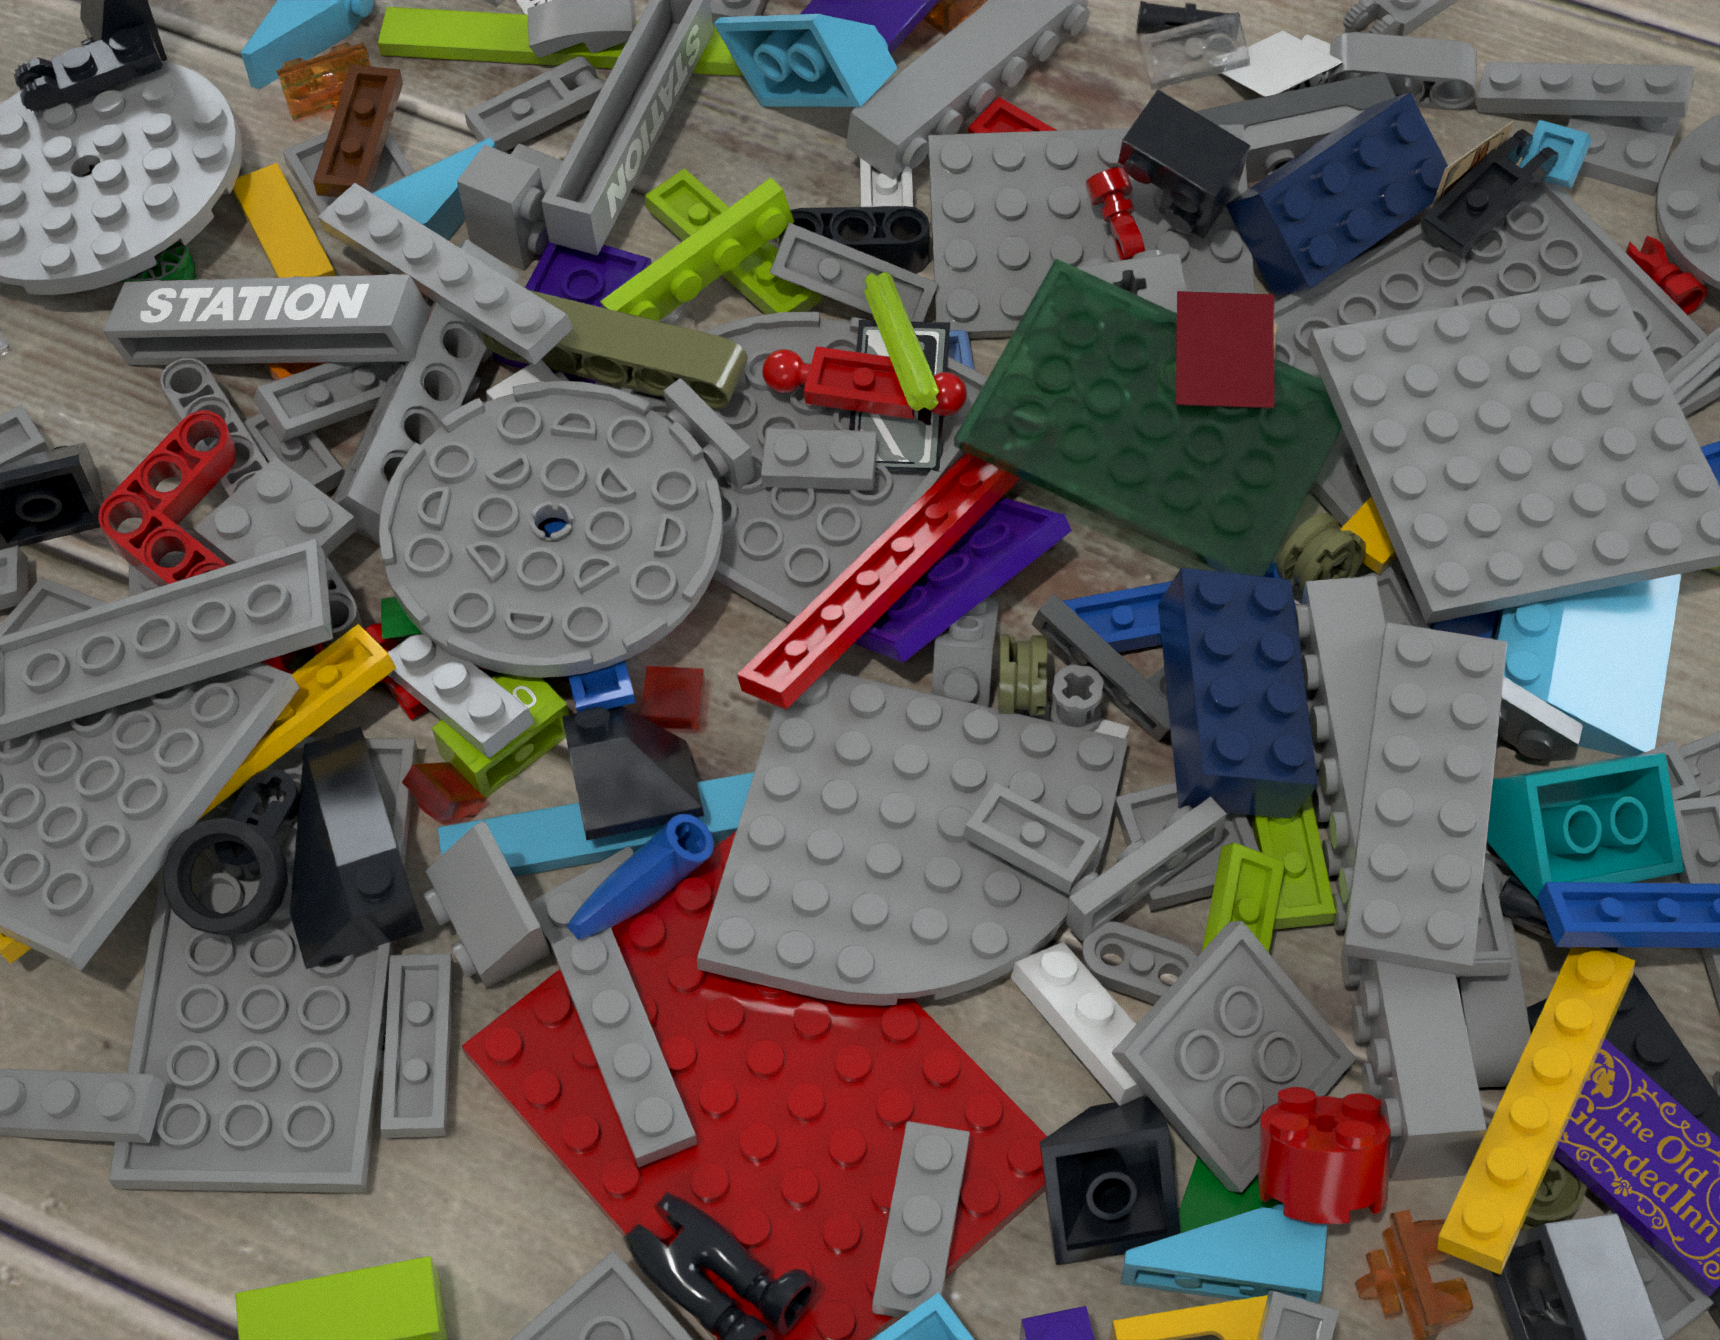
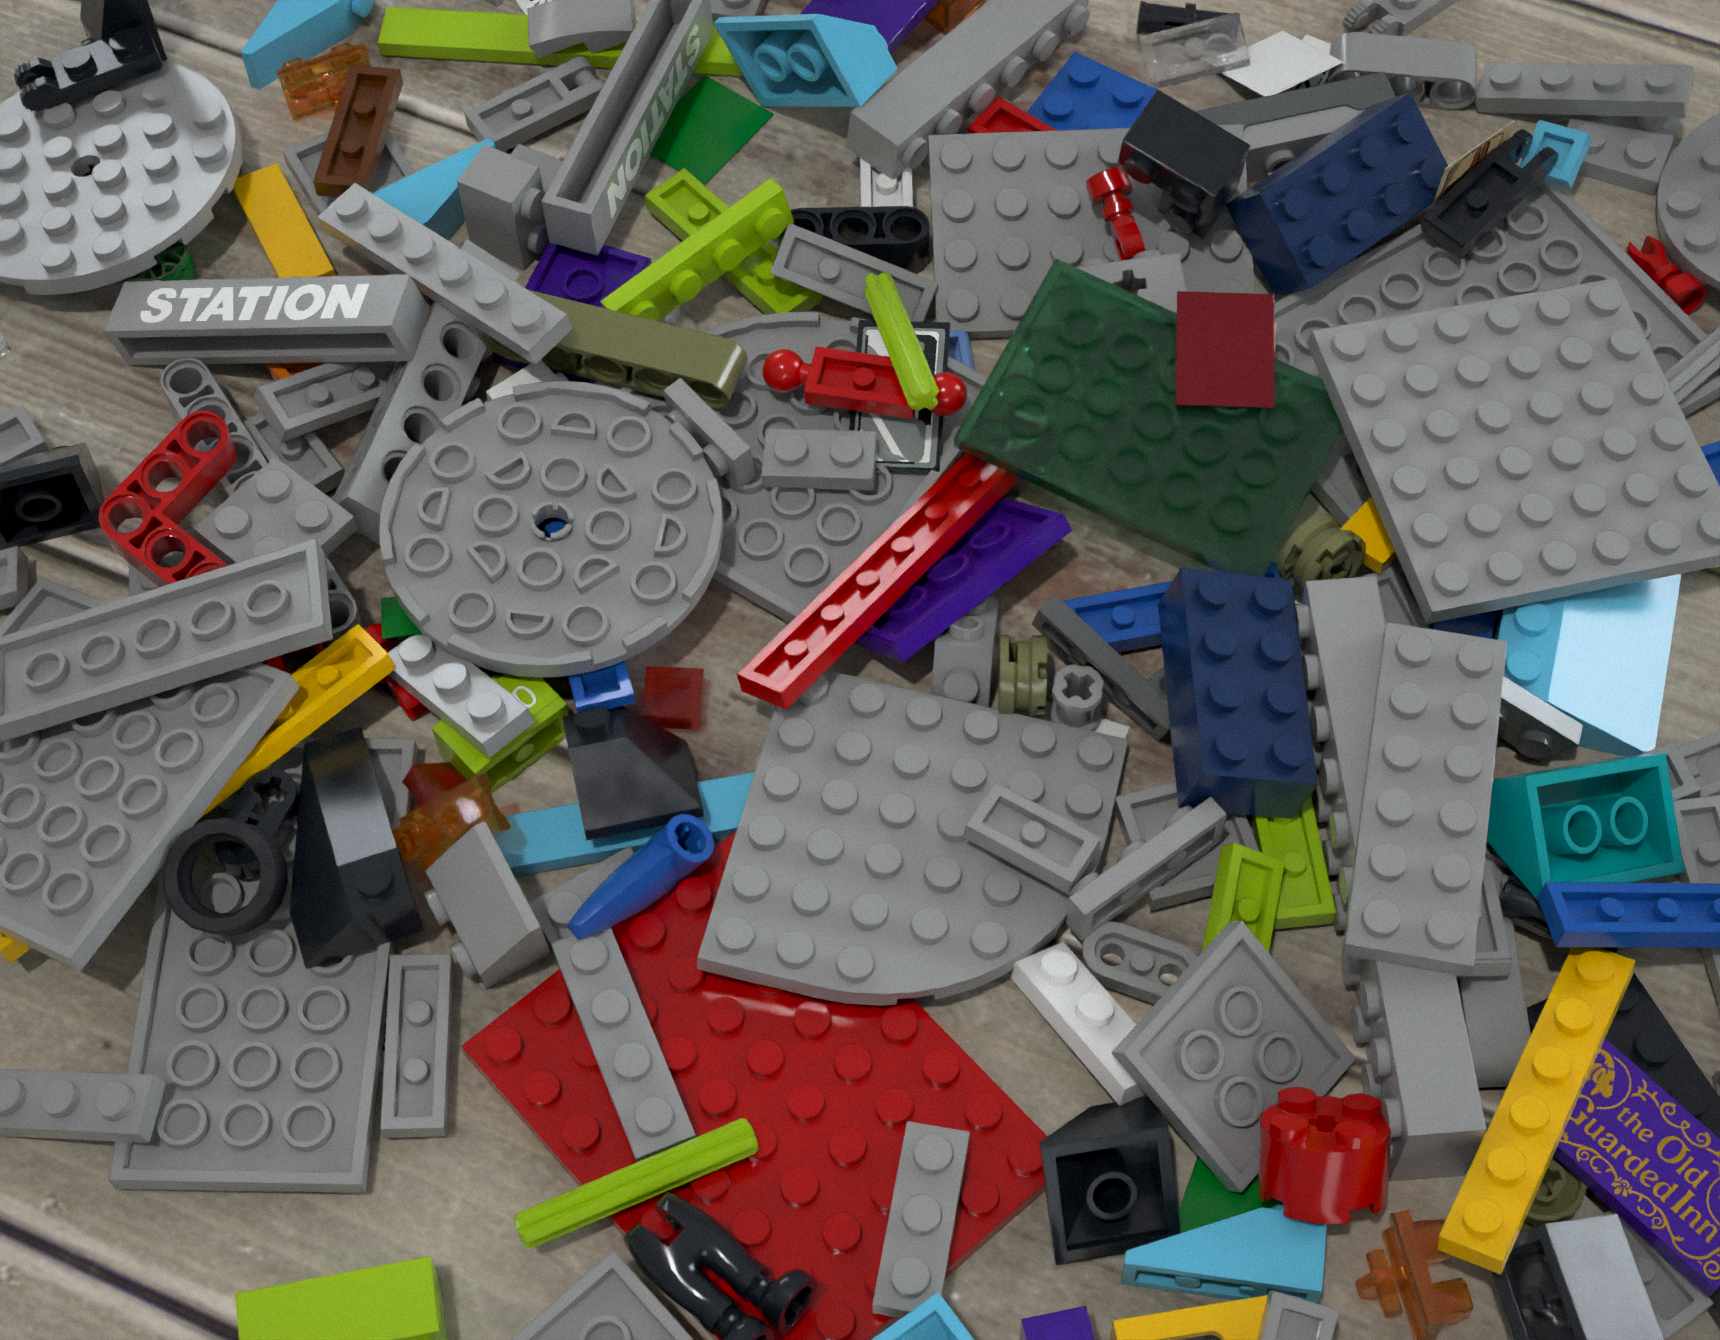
(443, 821): none -> clear orange hips
(635, 1183): none -> lime axle
(708, 129): none -> green sticker
(1091, 97): none -> blue plate

